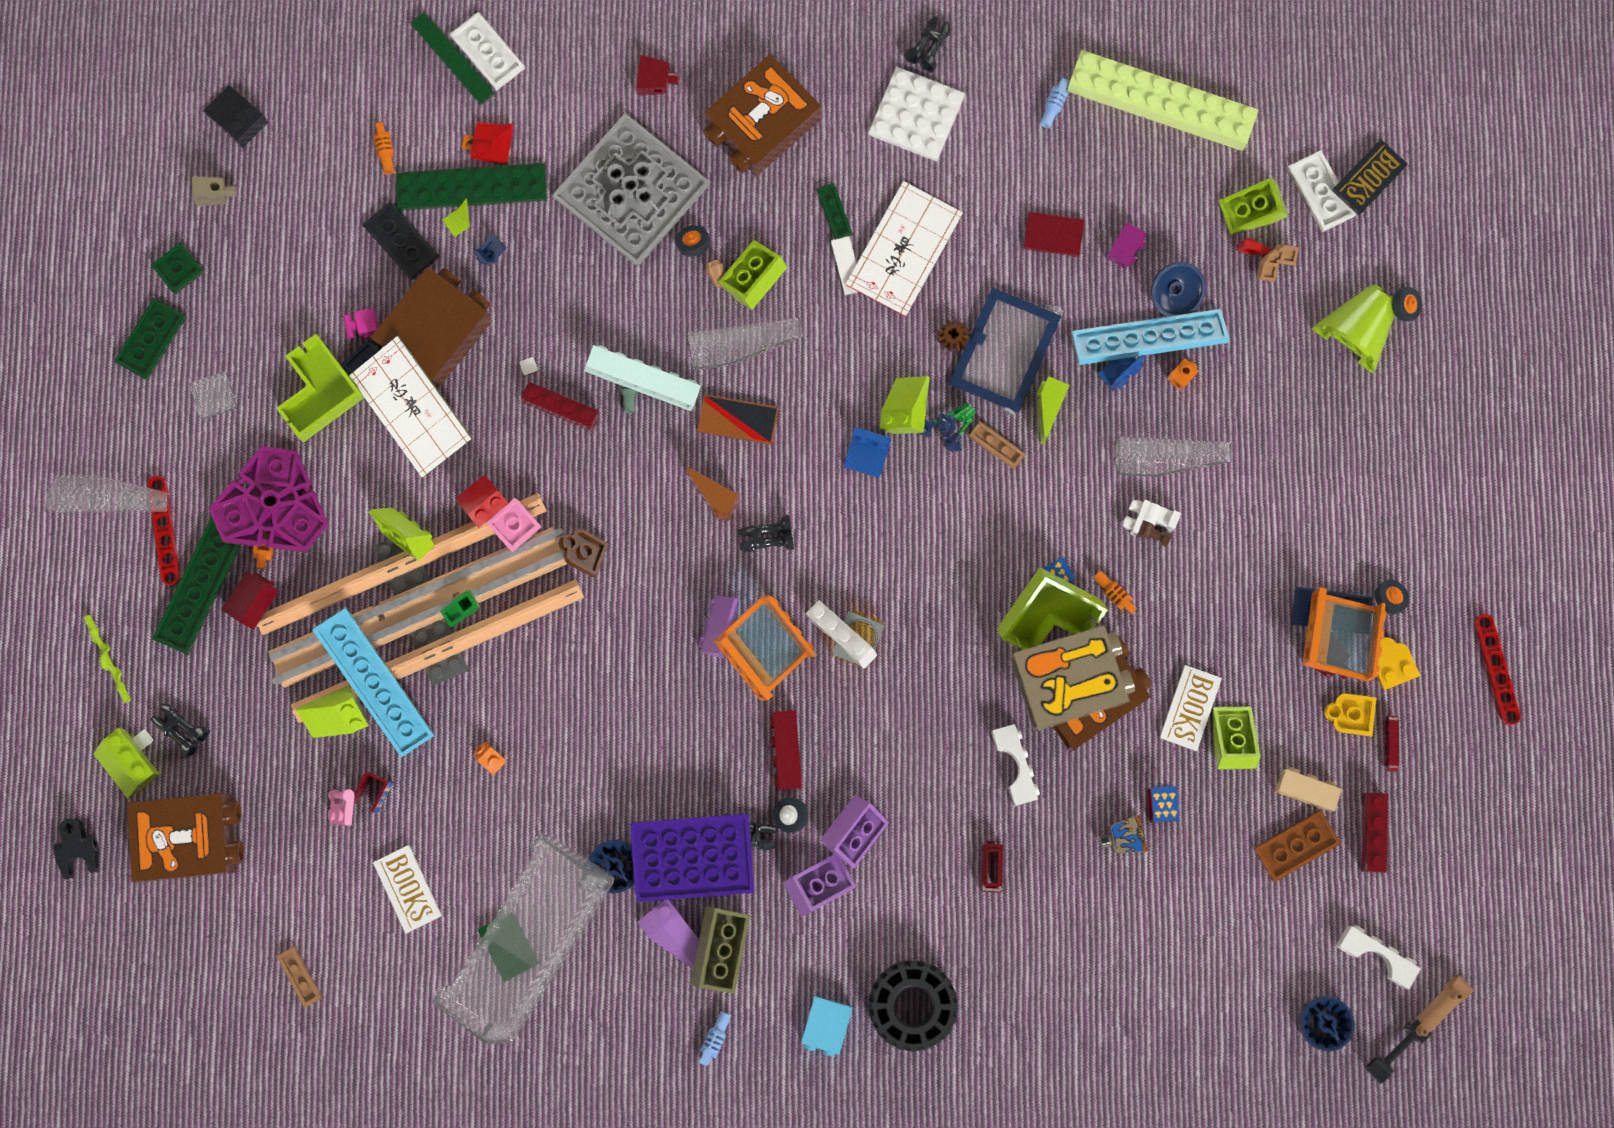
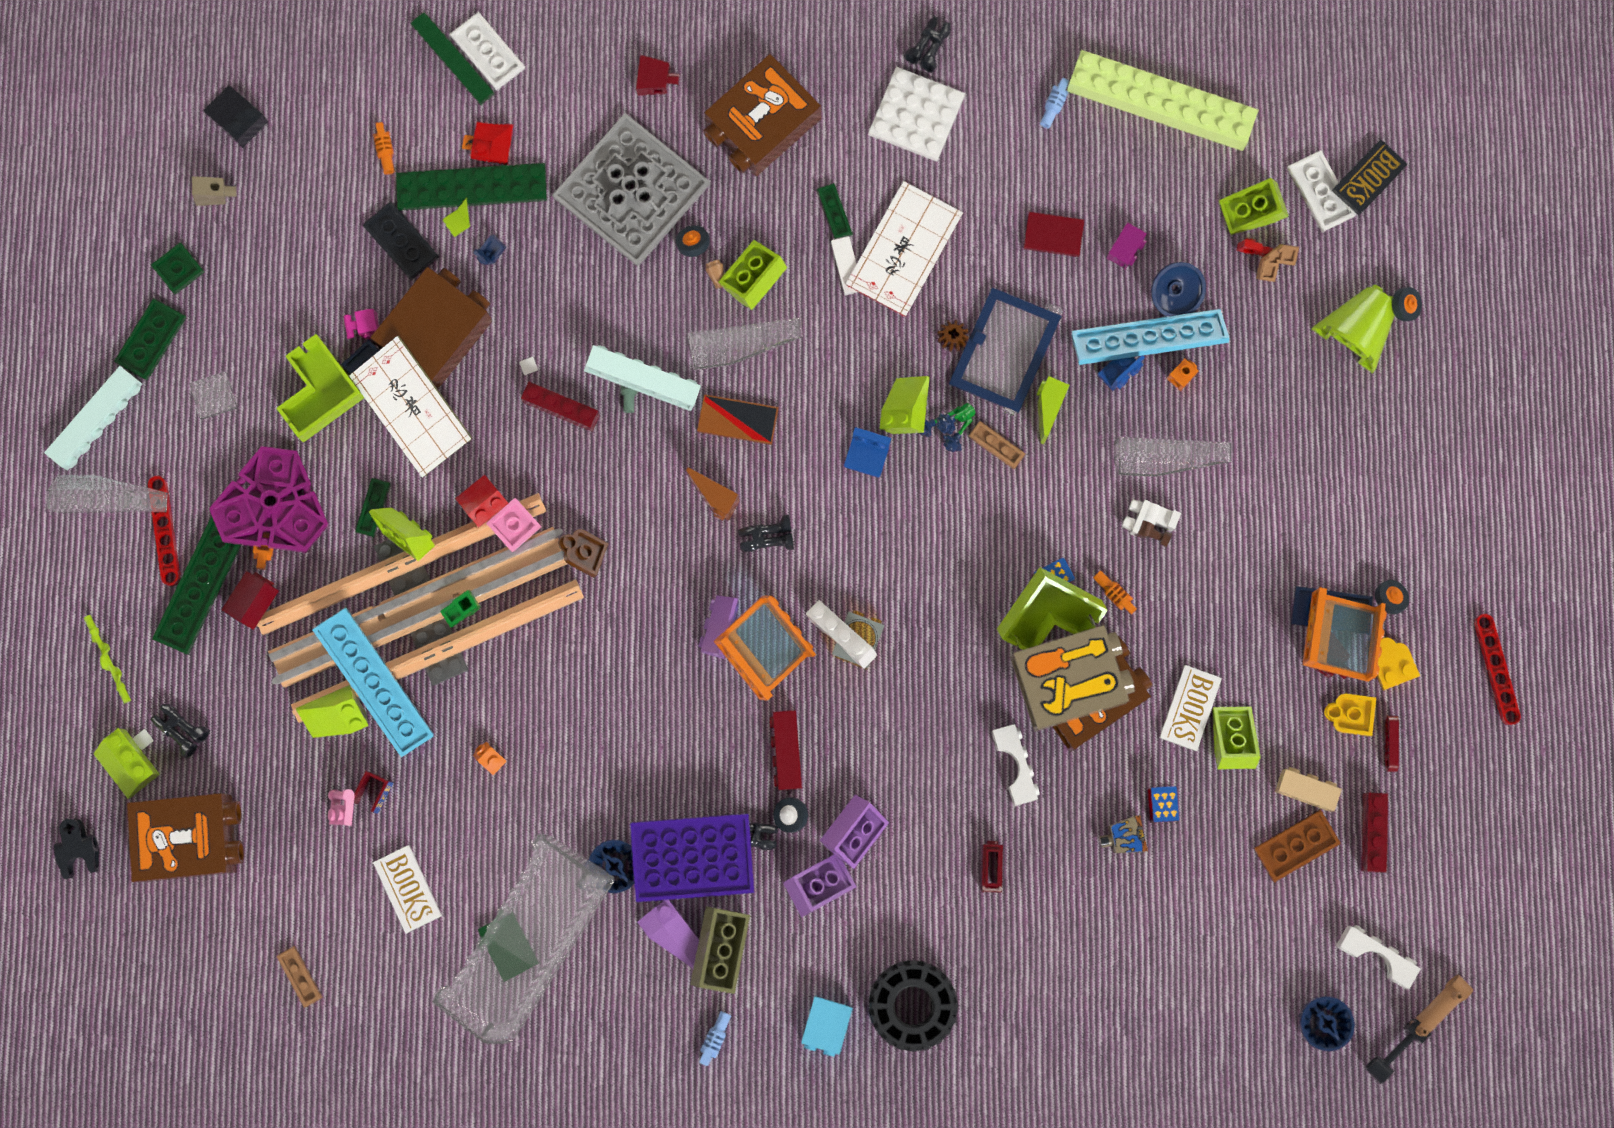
(93, 418): none -> light aqua brick
(374, 499): none -> dark green tile

